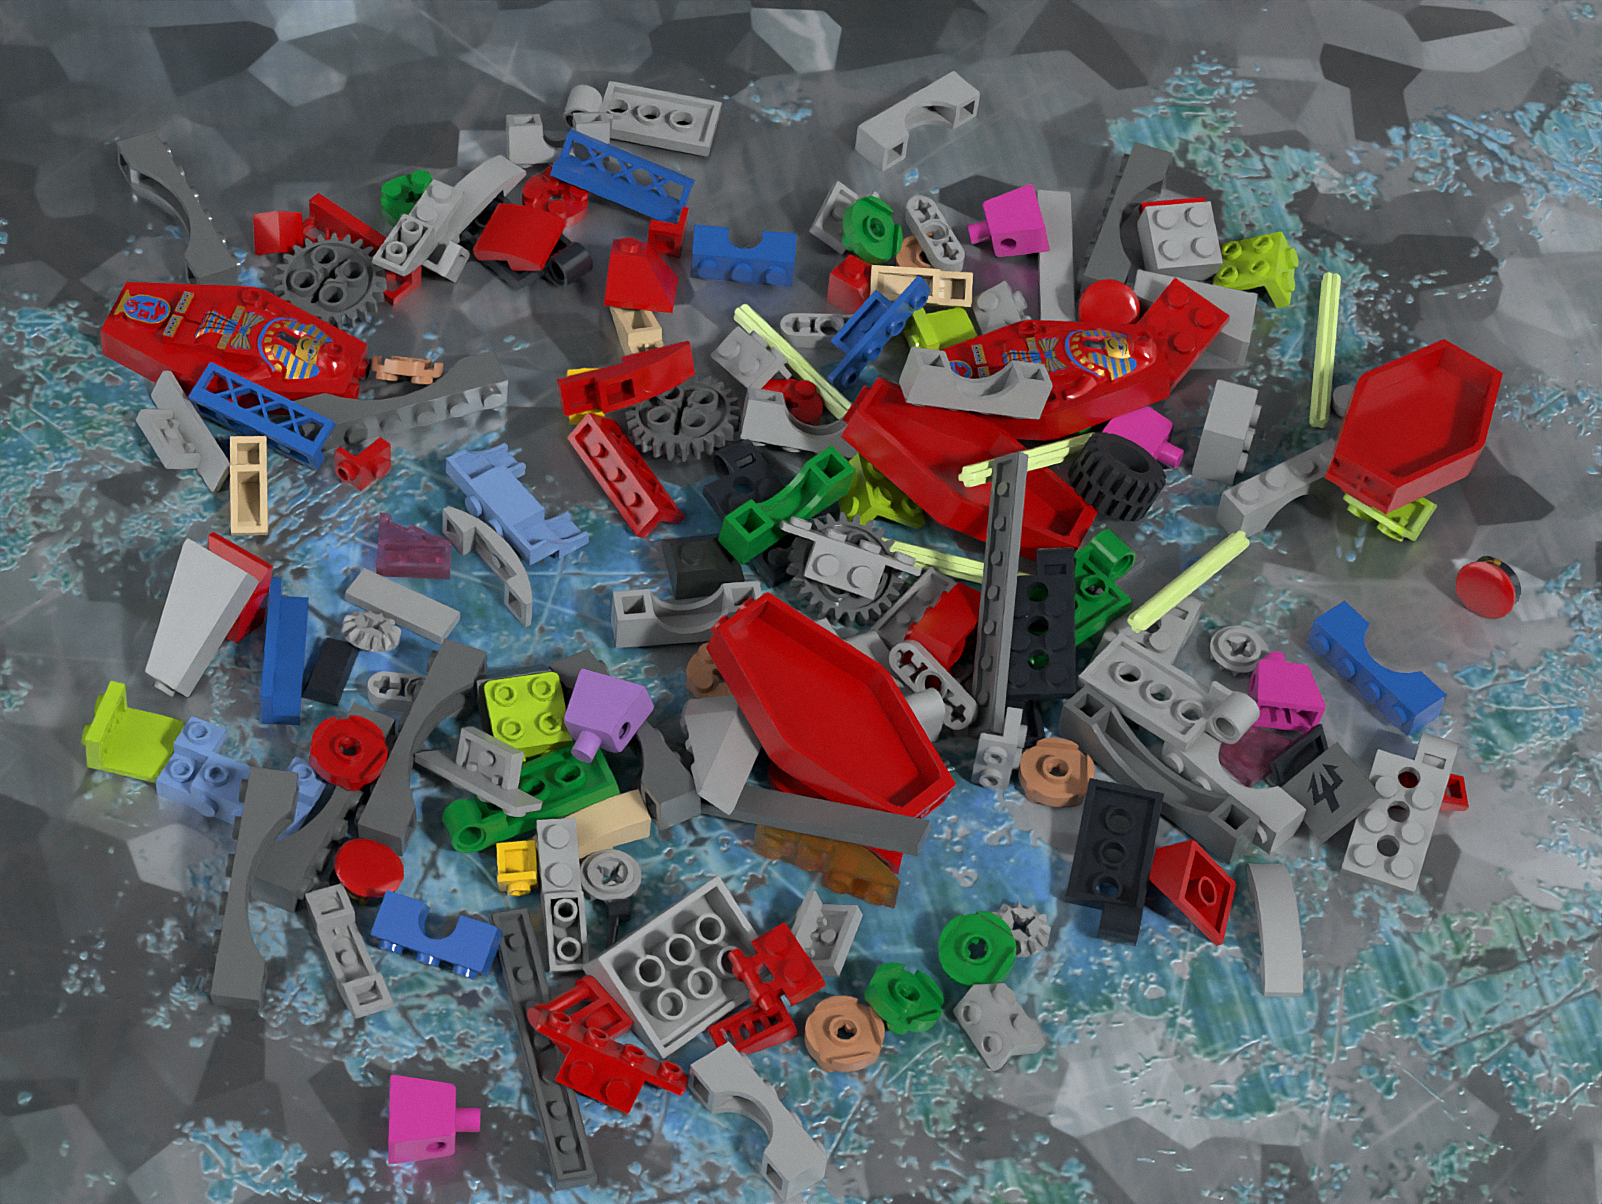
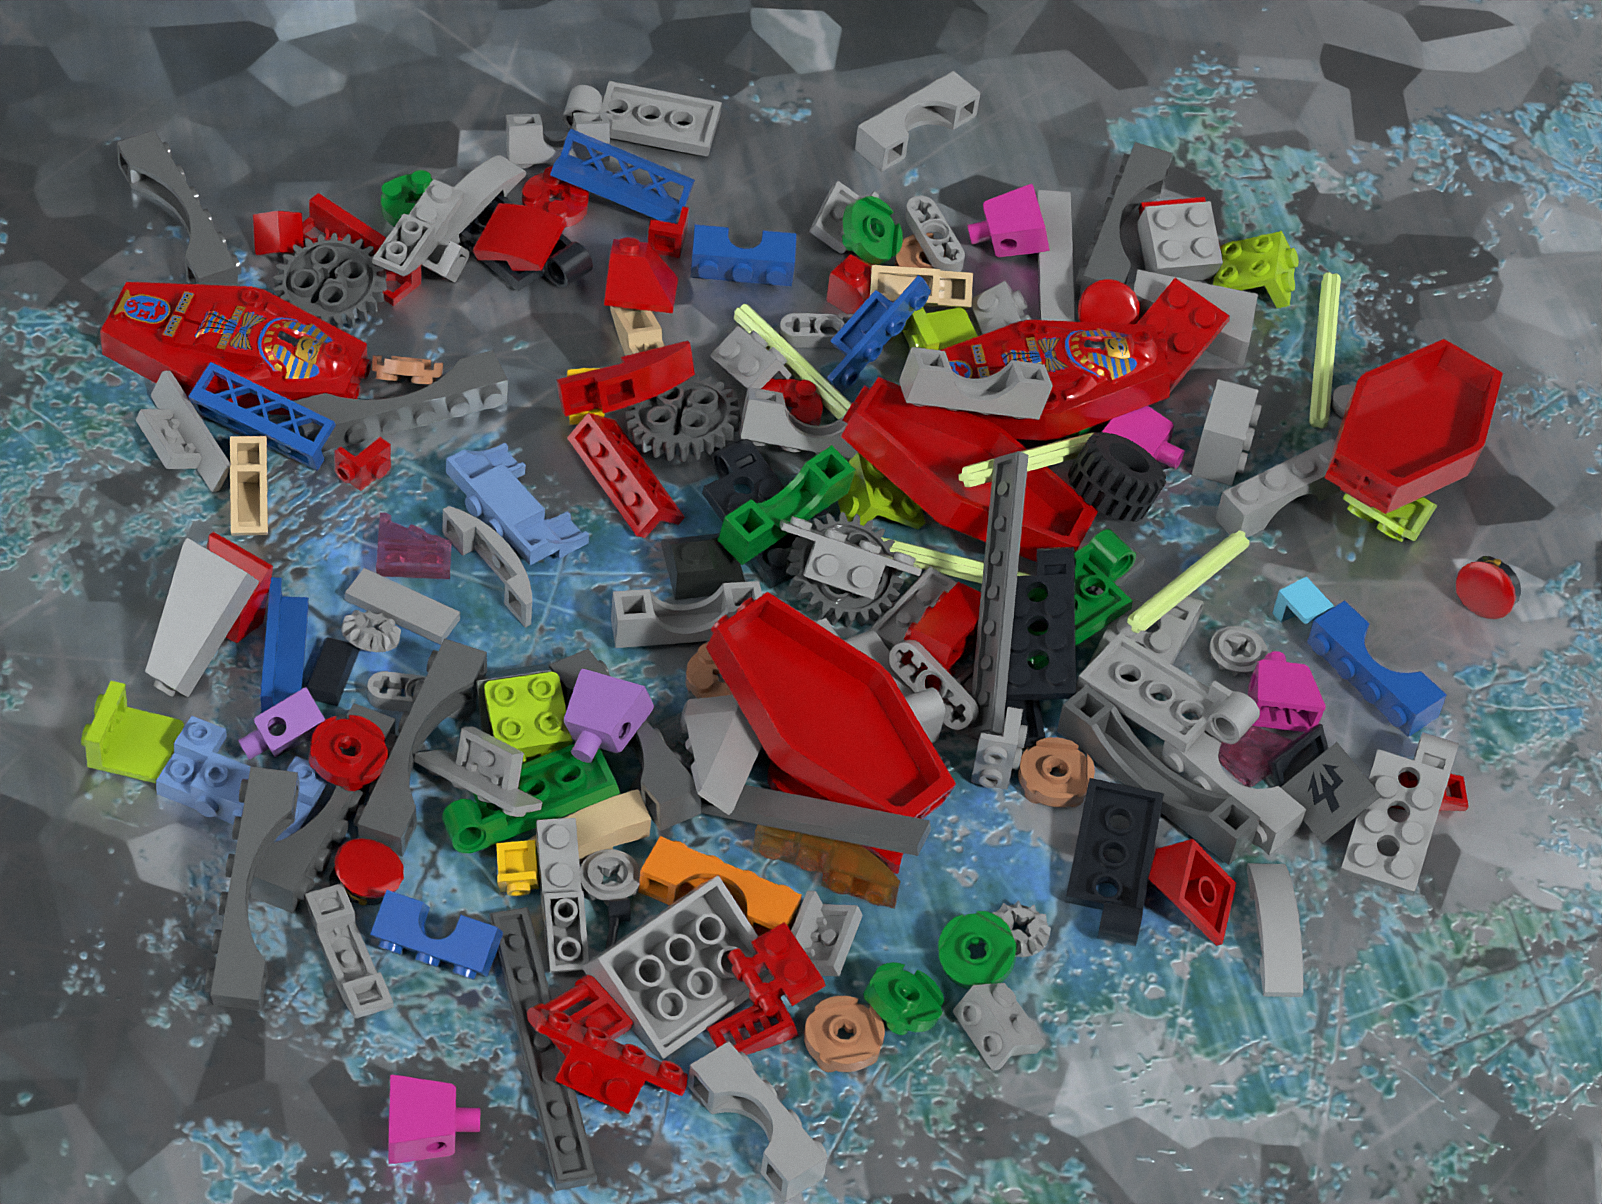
(299, 716): none -> medium lavender torso
(676, 870): none -> orange arch
(1301, 600): none -> medium azure panel

